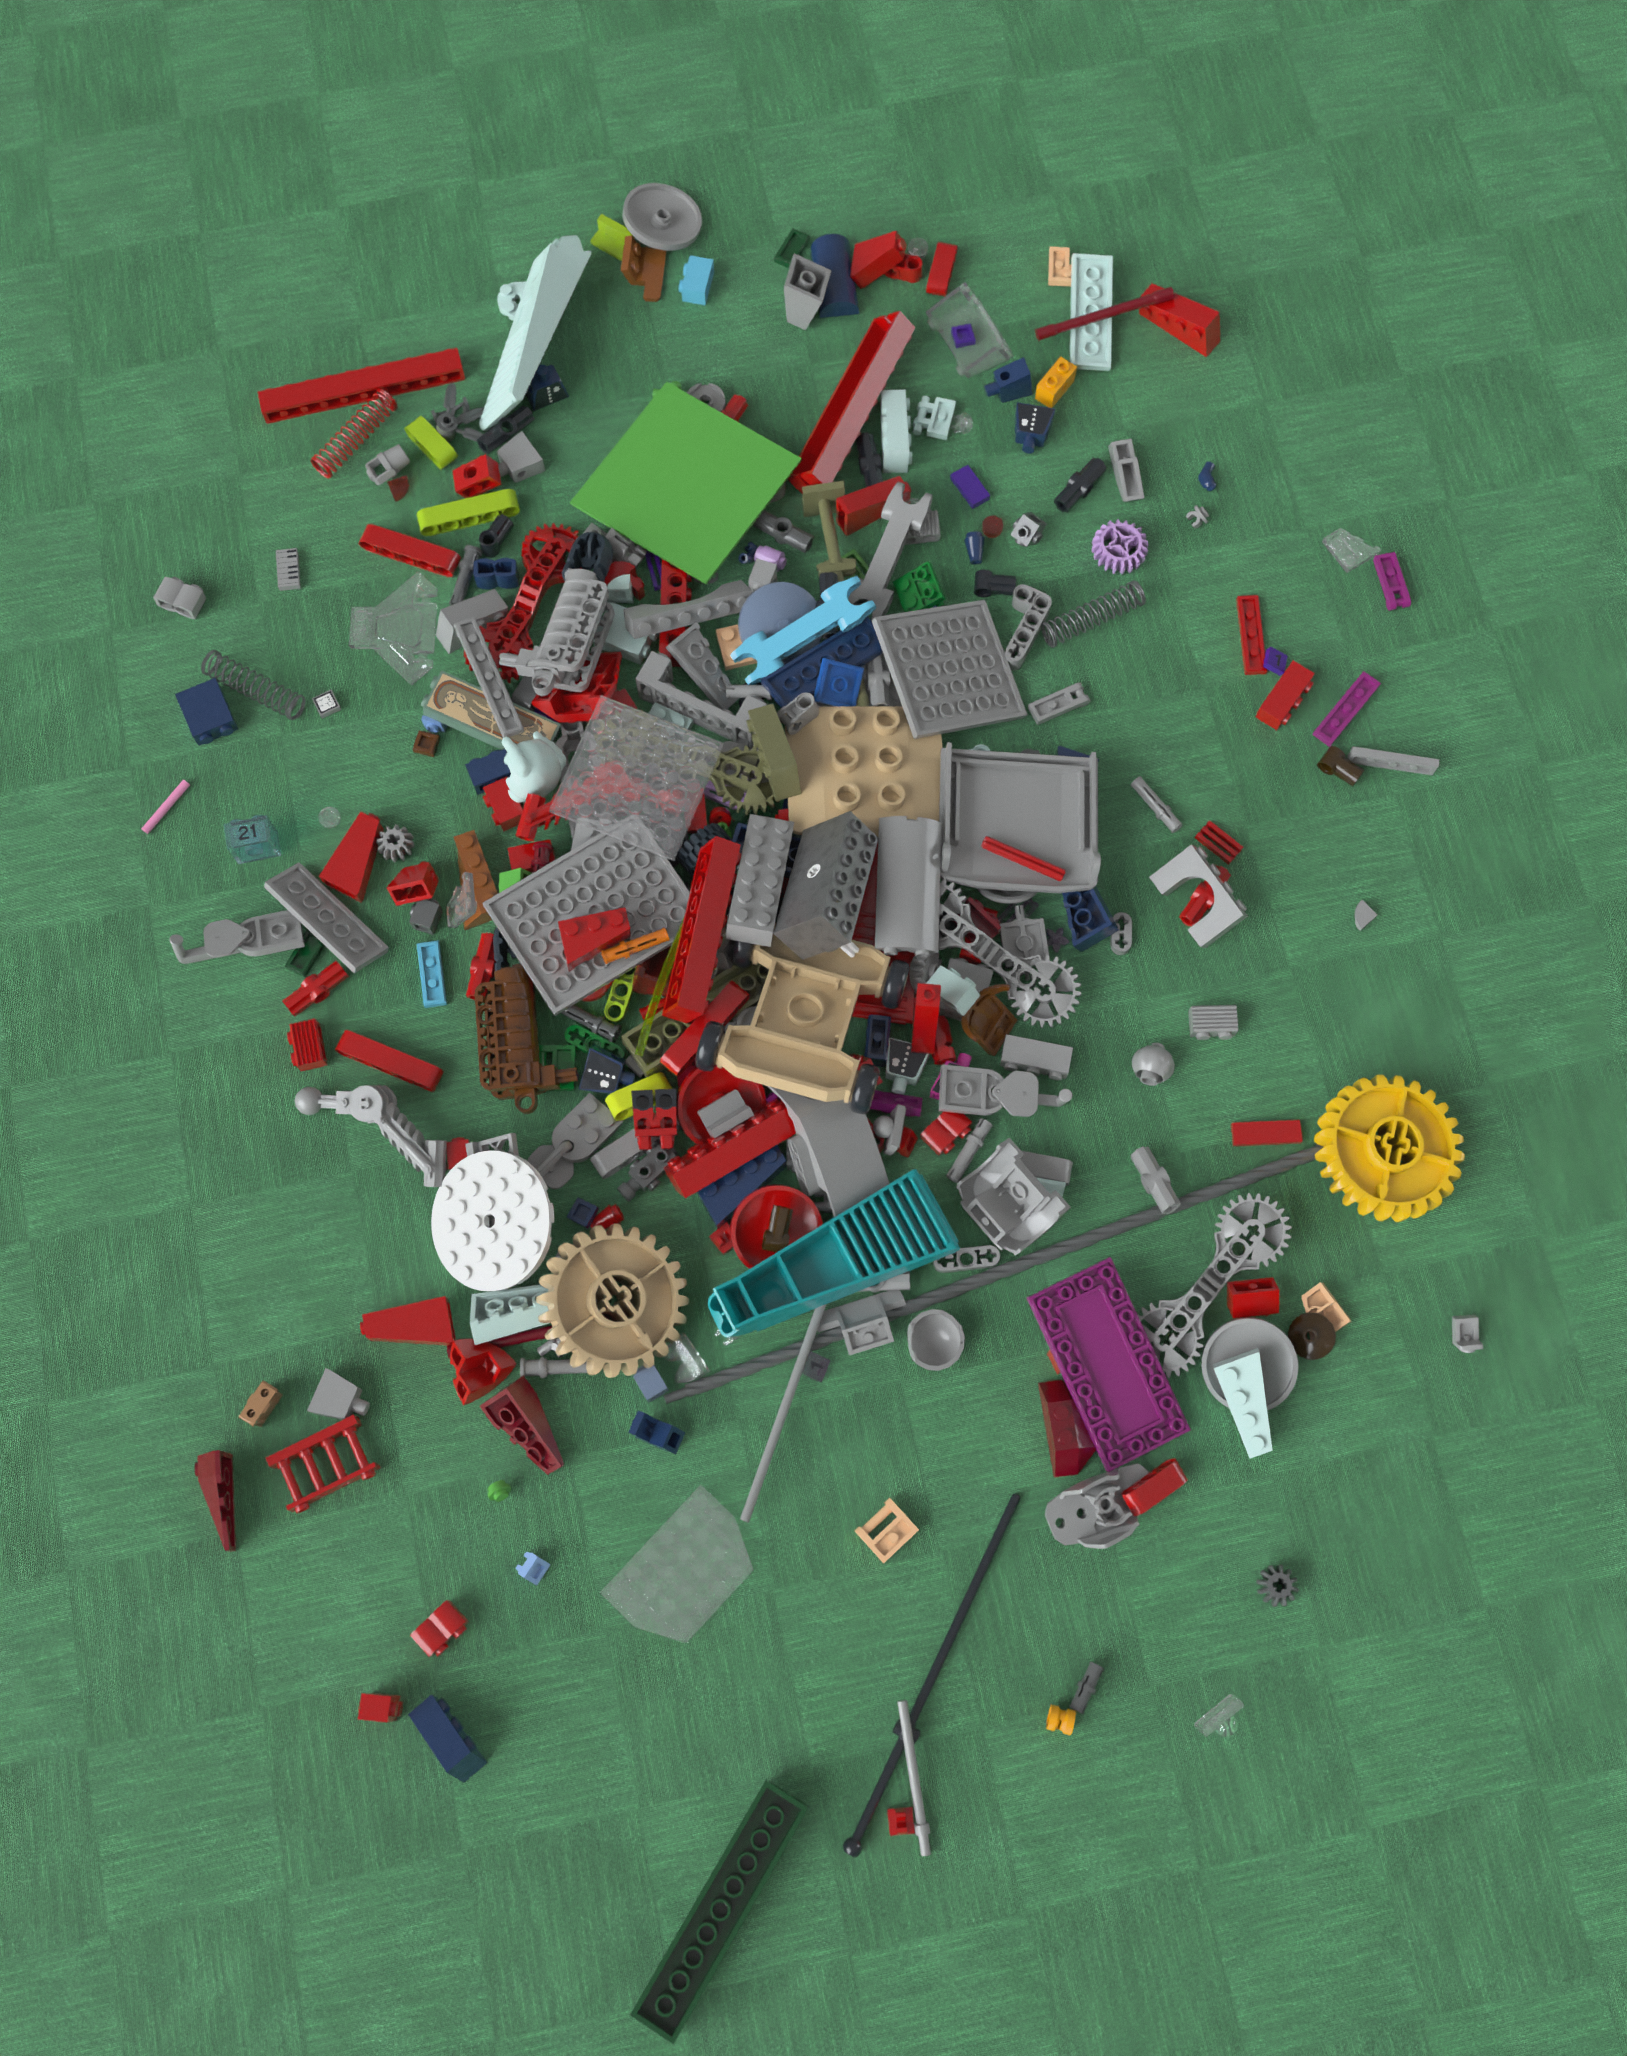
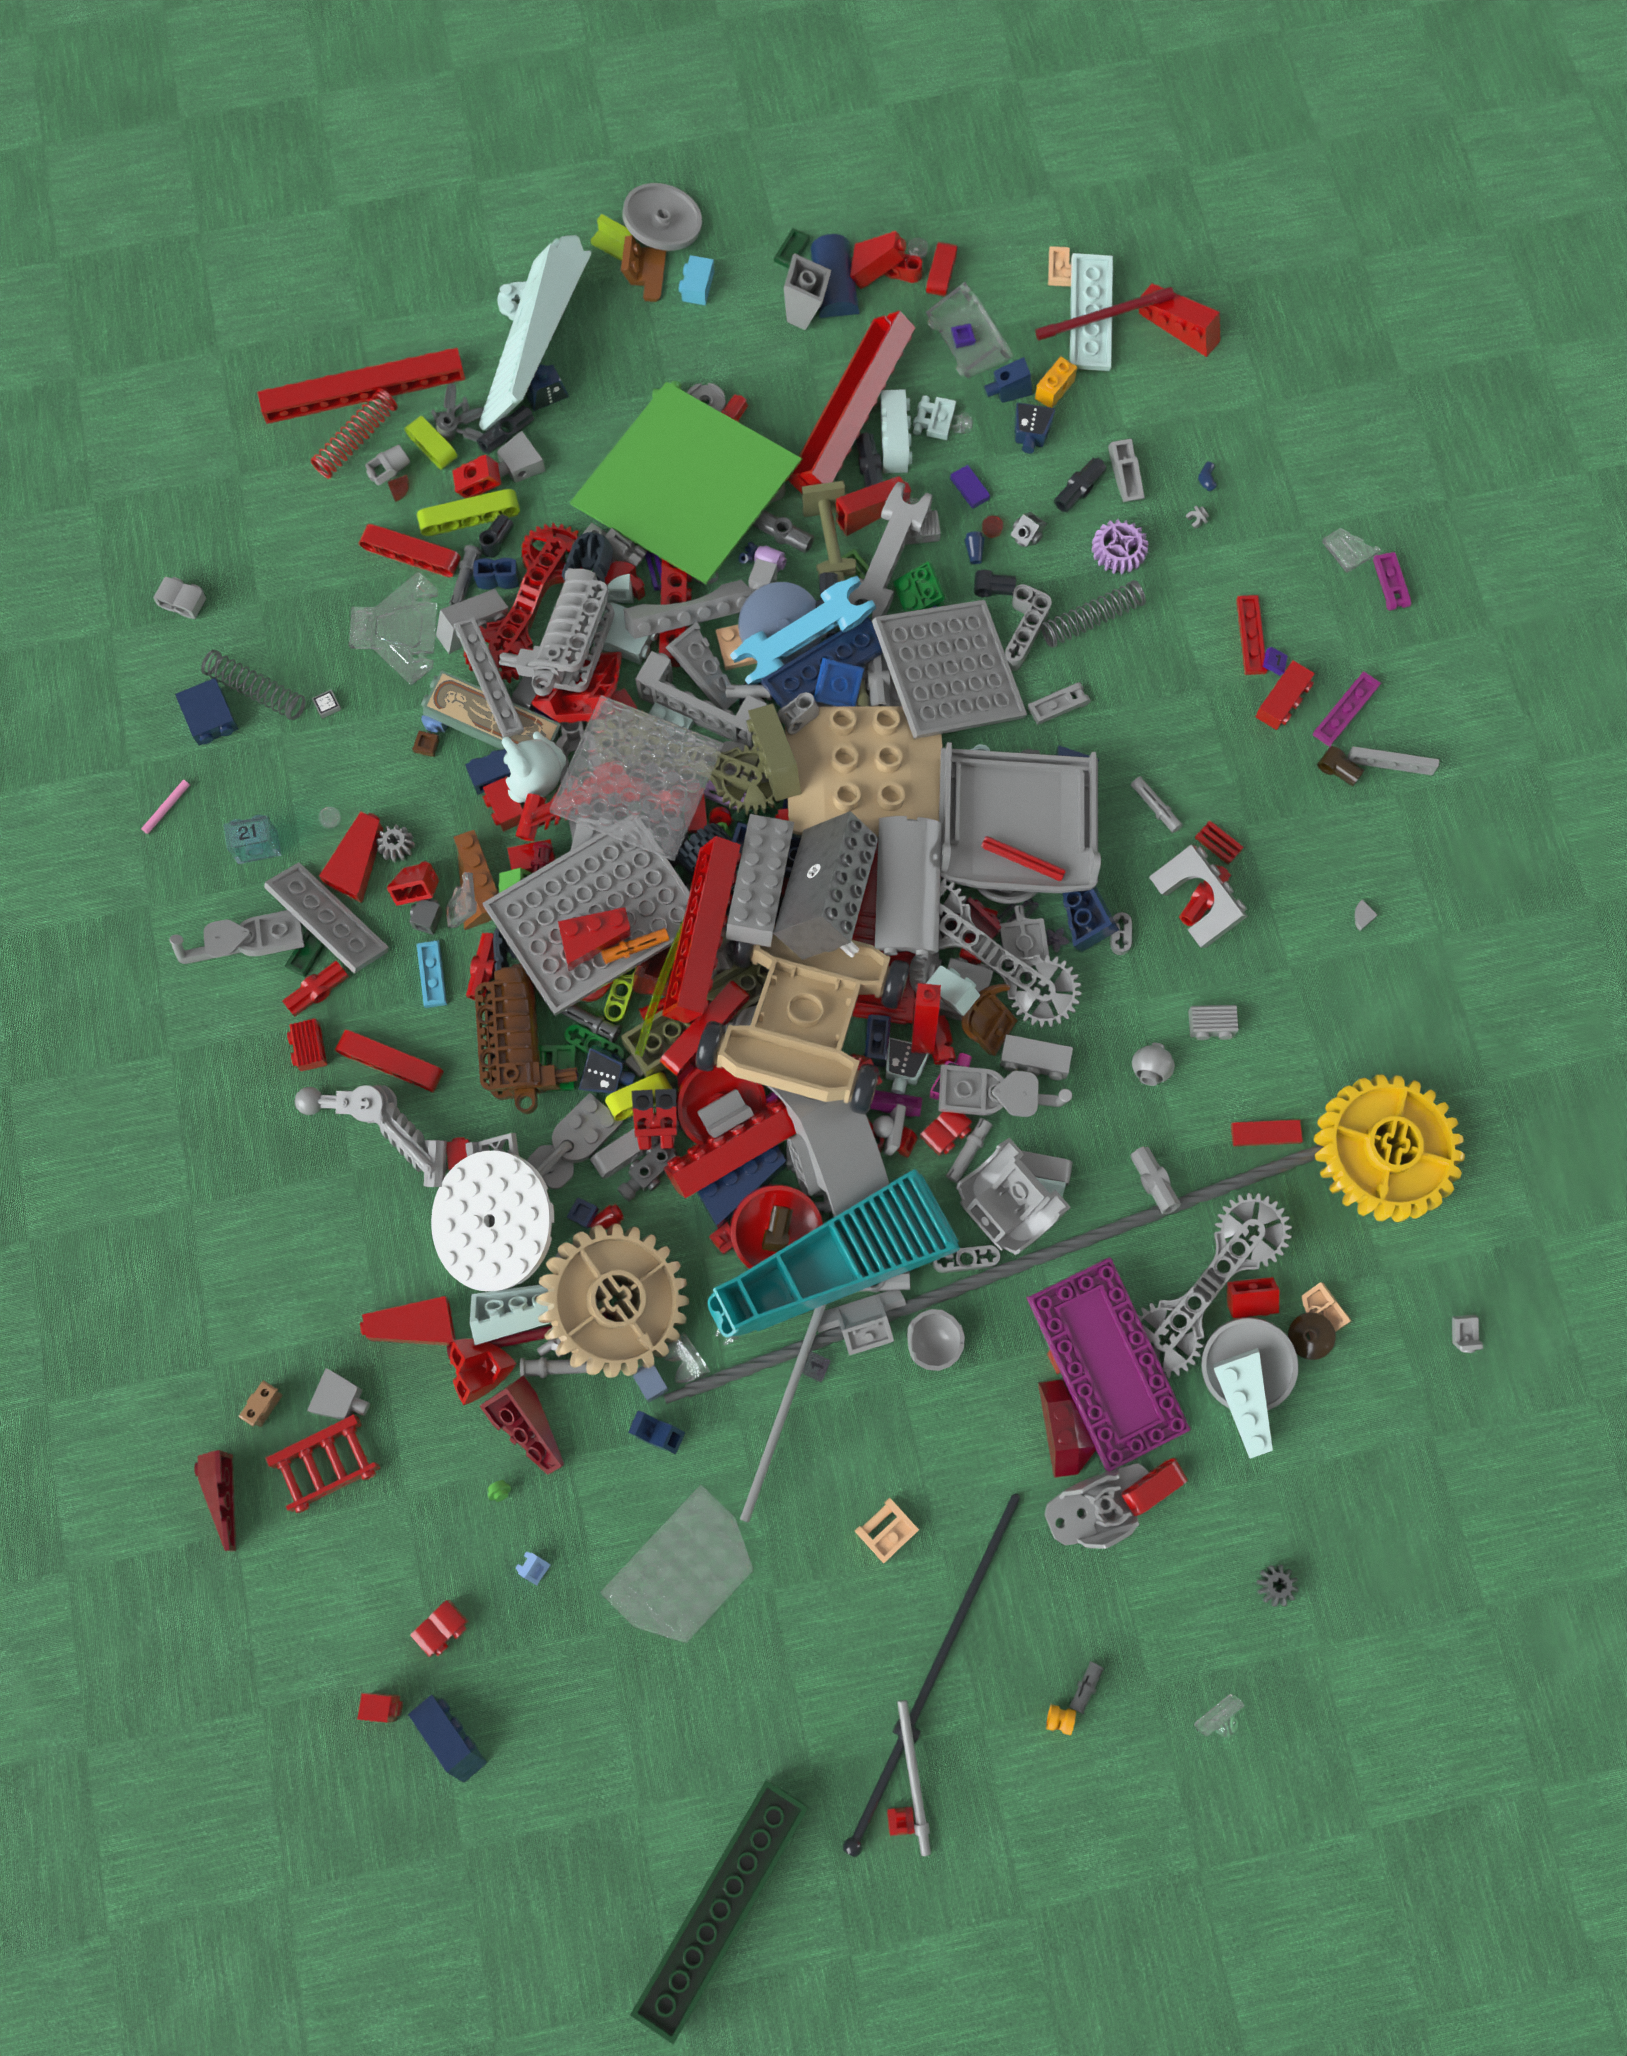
(288, 569): light grey tile -> none

